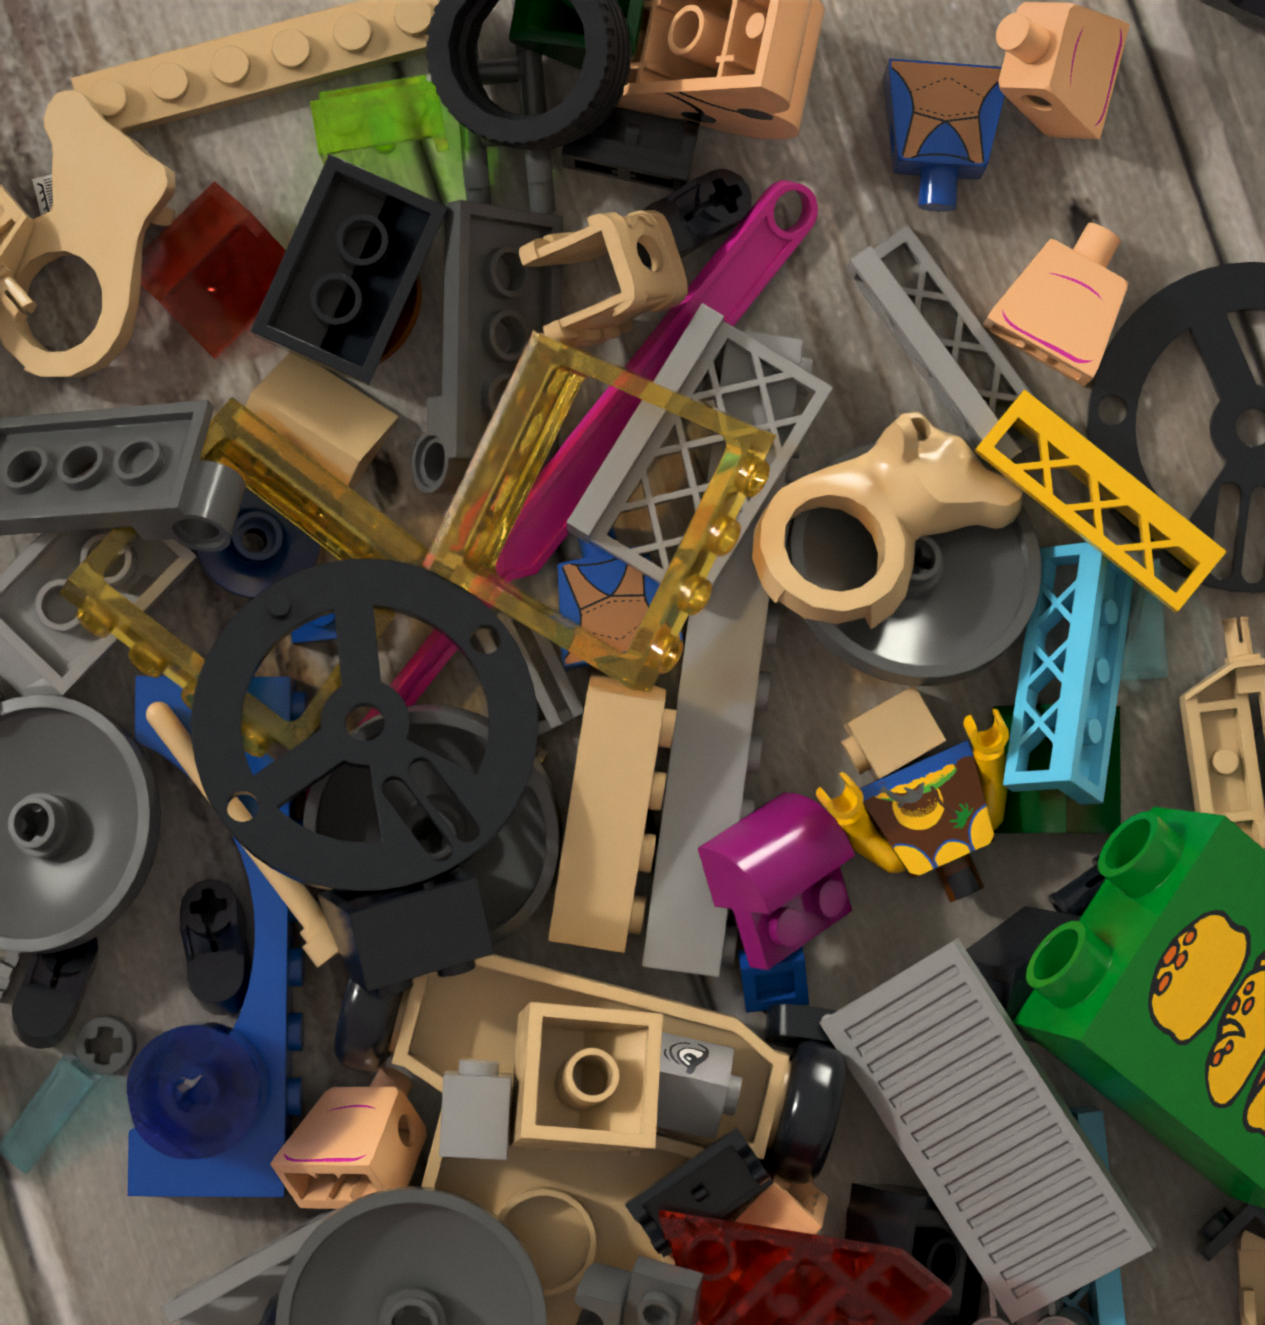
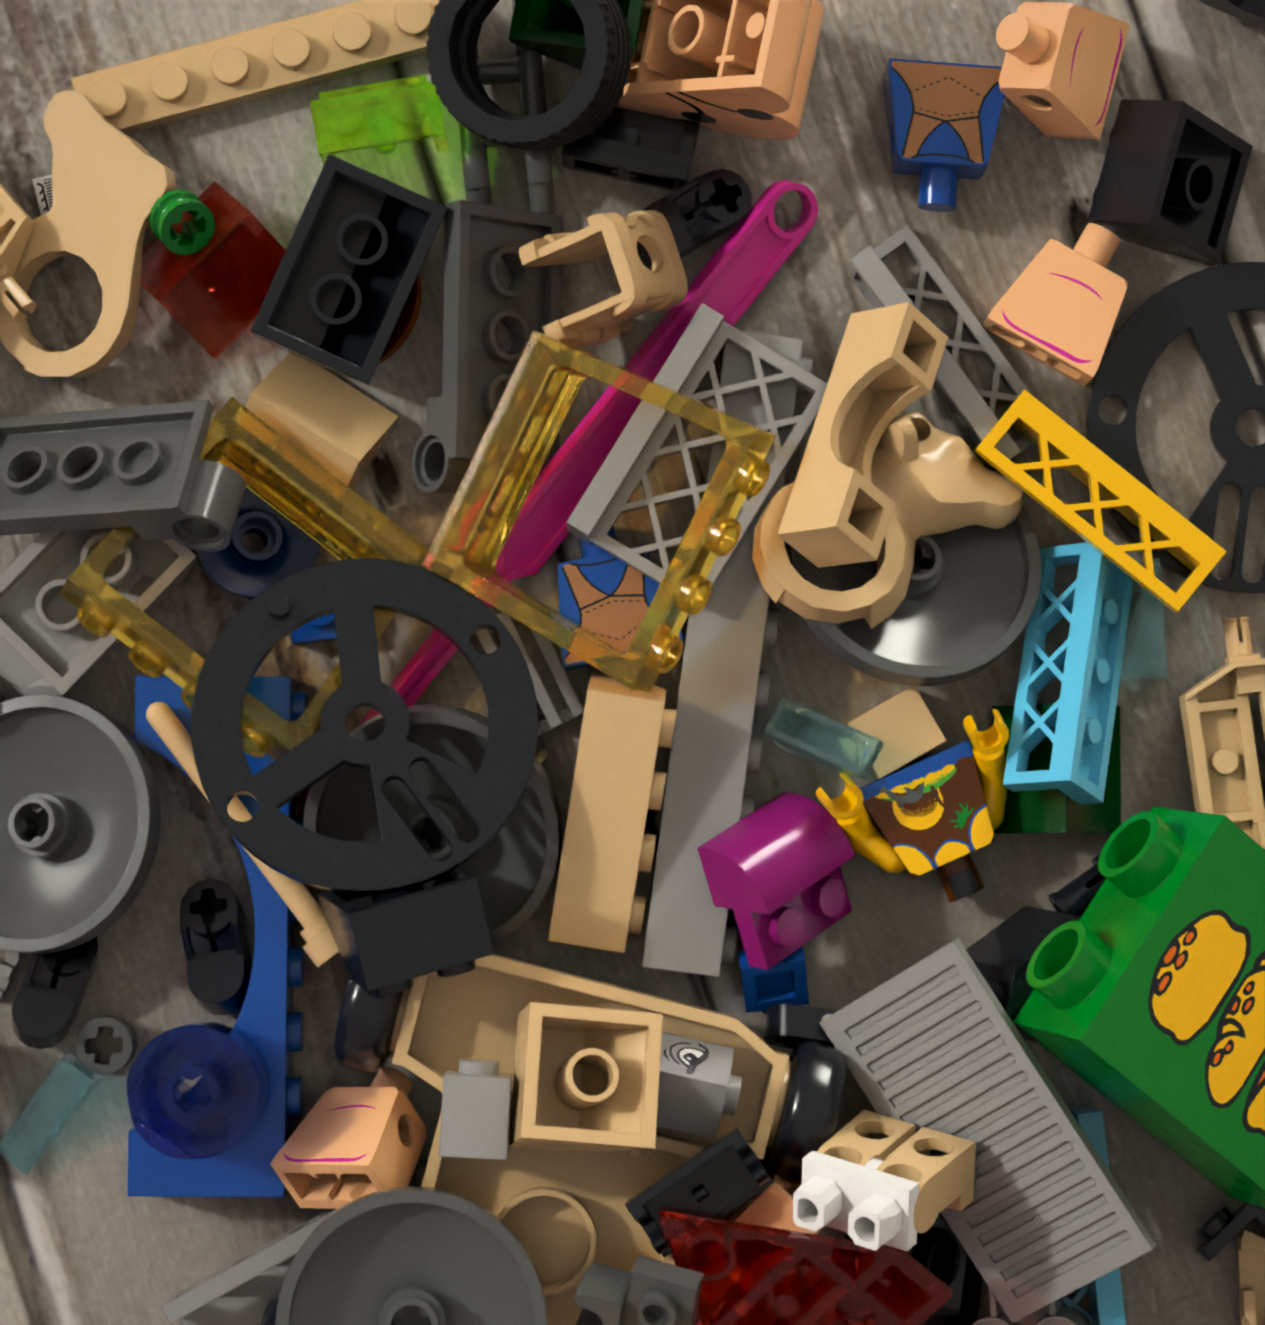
(169, 211): none -> green bush
(822, 739): none -> clear light blue piece
(880, 369): none -> tan arch
(884, 1186): none -> hips
(1170, 180): none -> black slope

